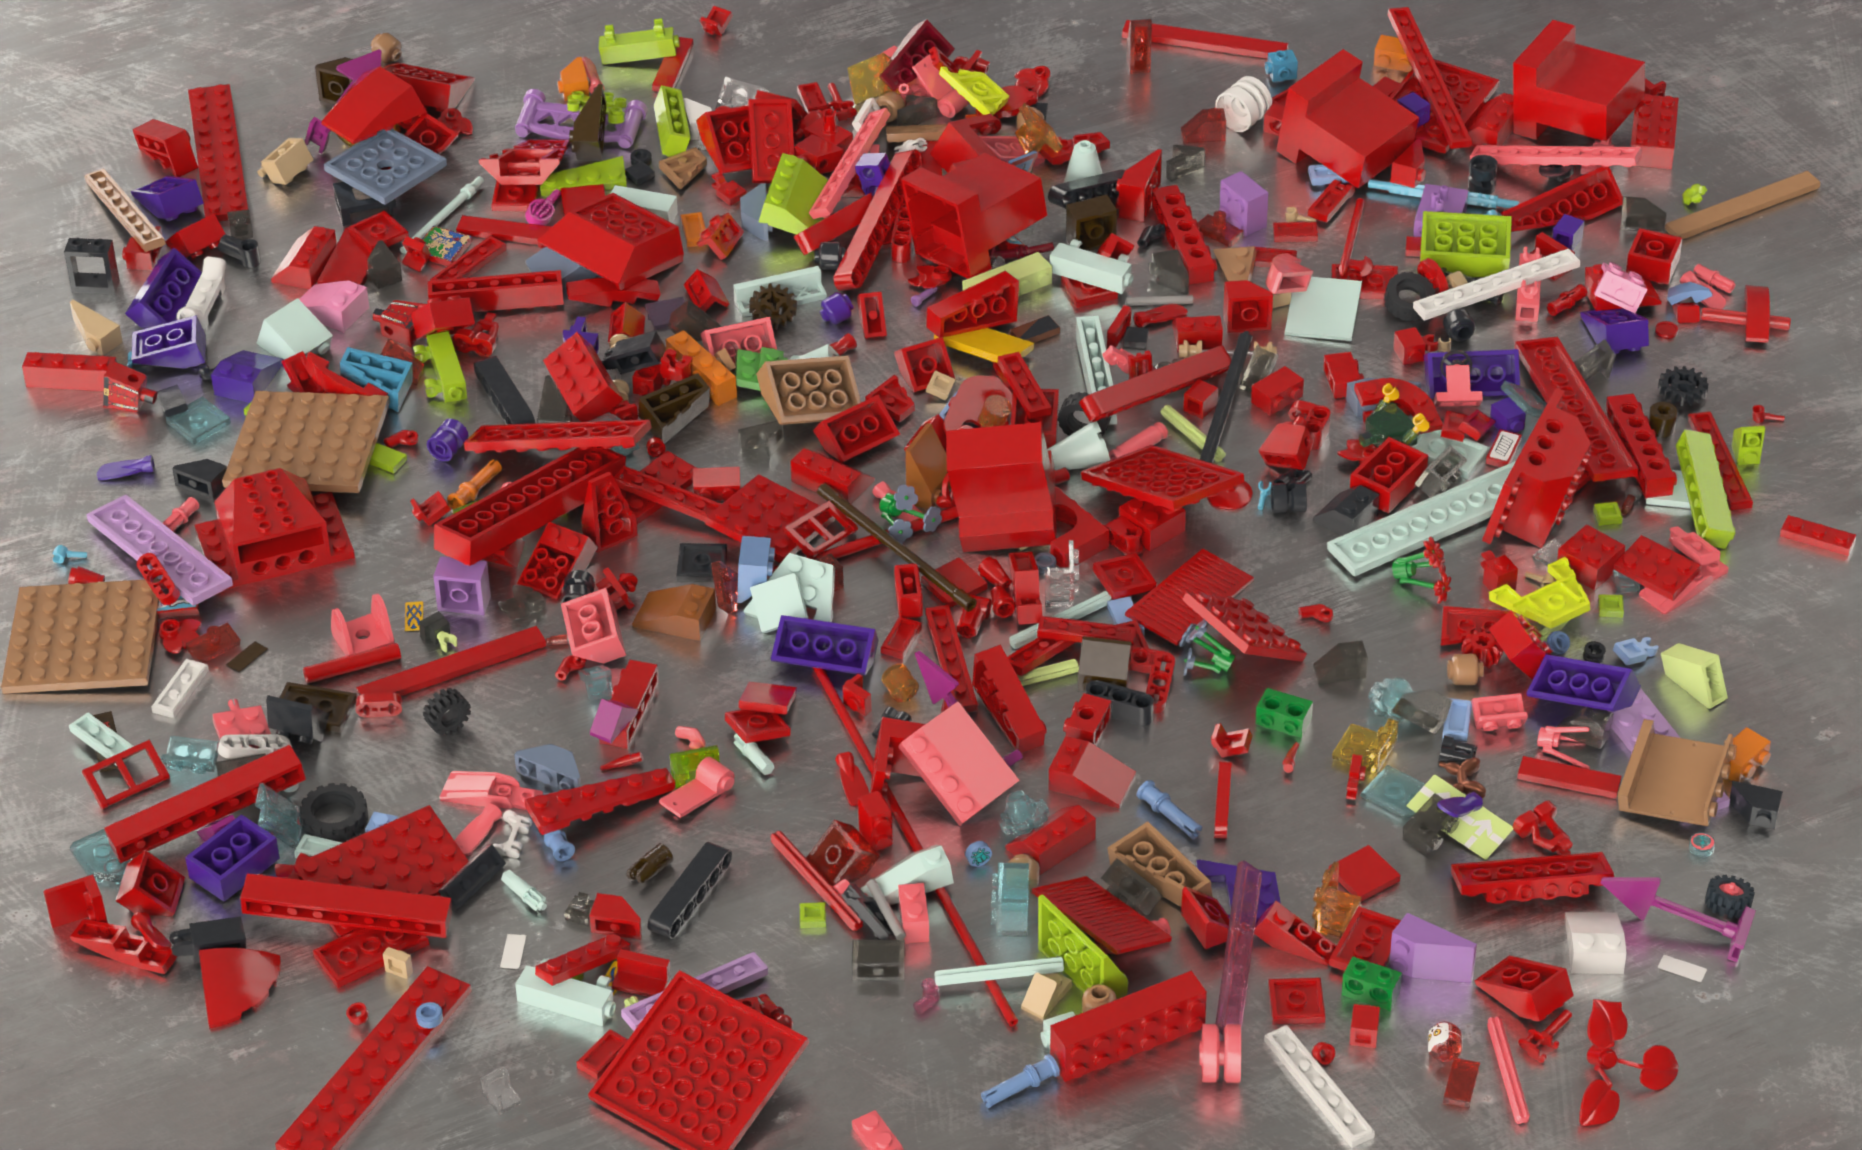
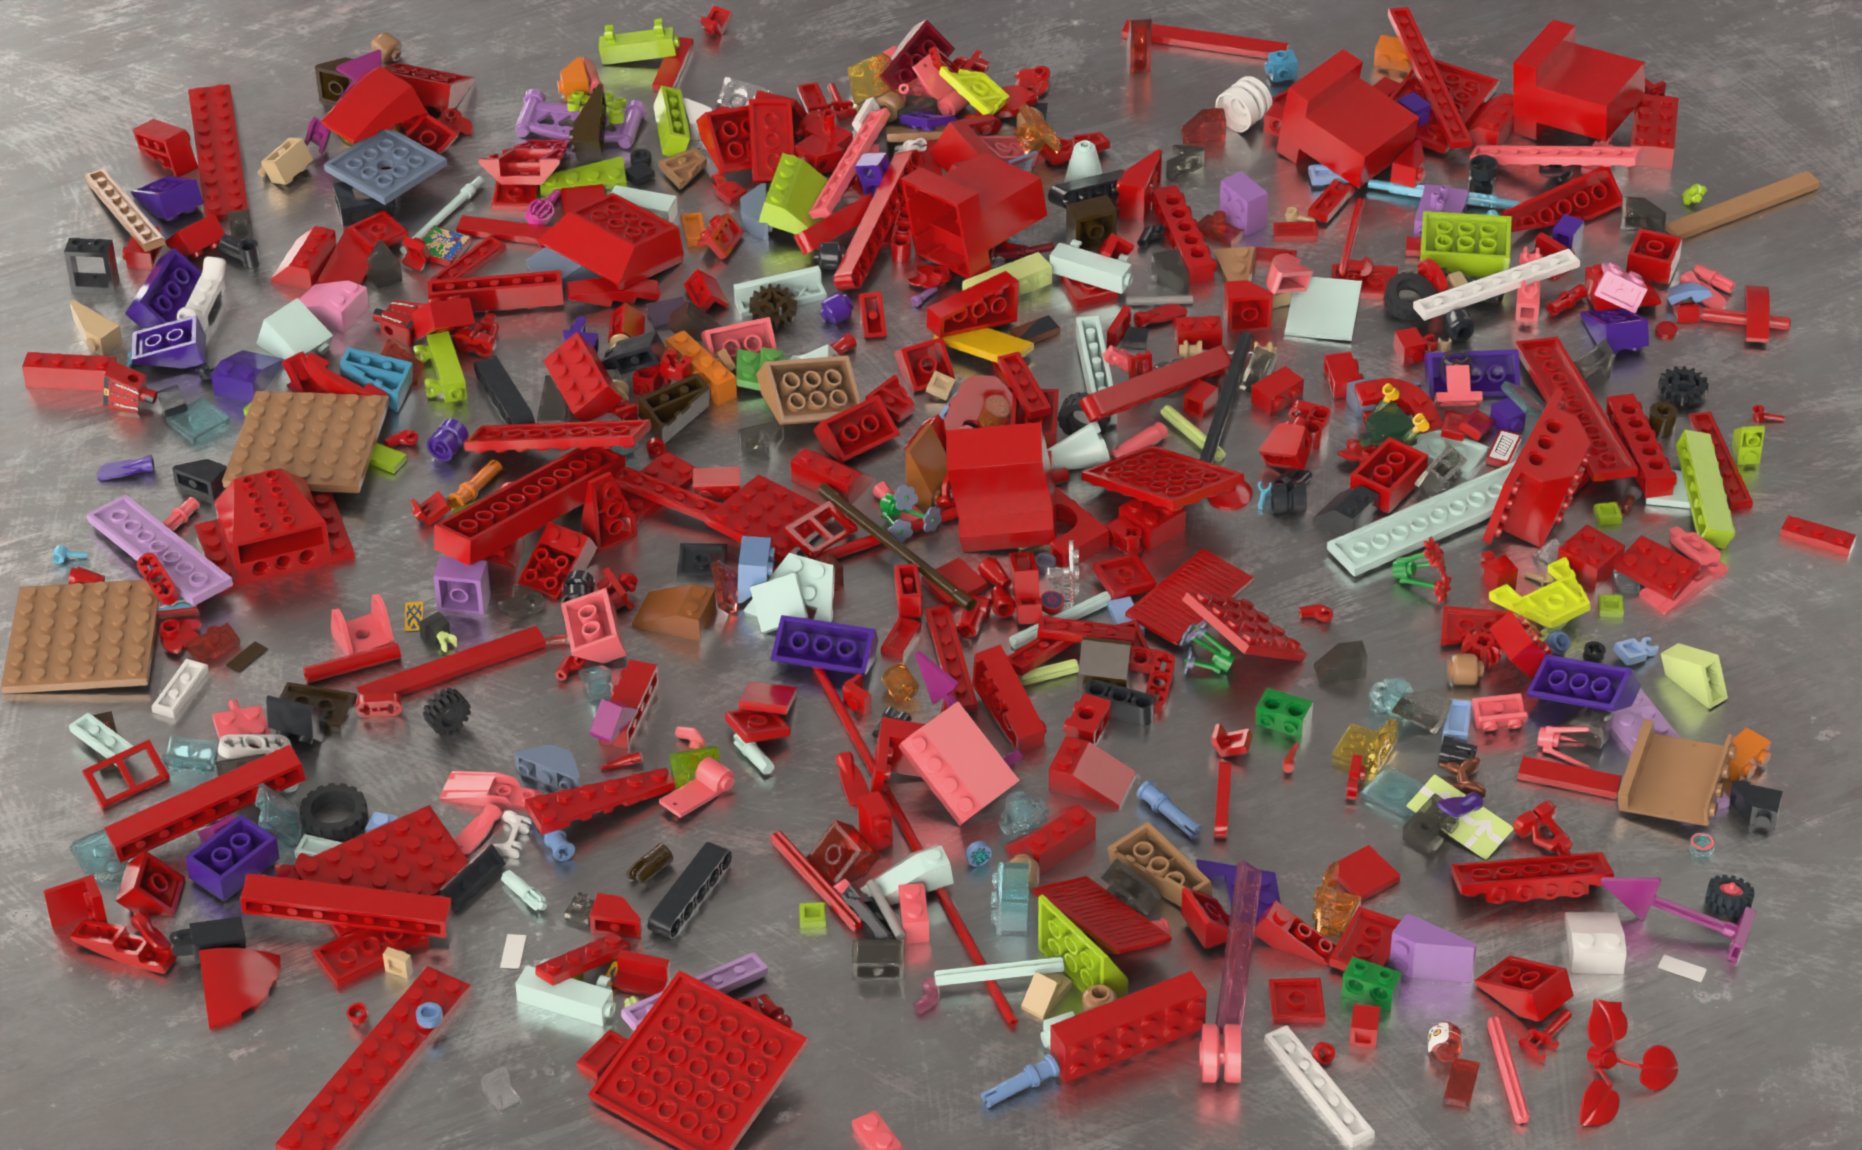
(926, 120): none -> dark purple plate
(1052, 602): none -> tile

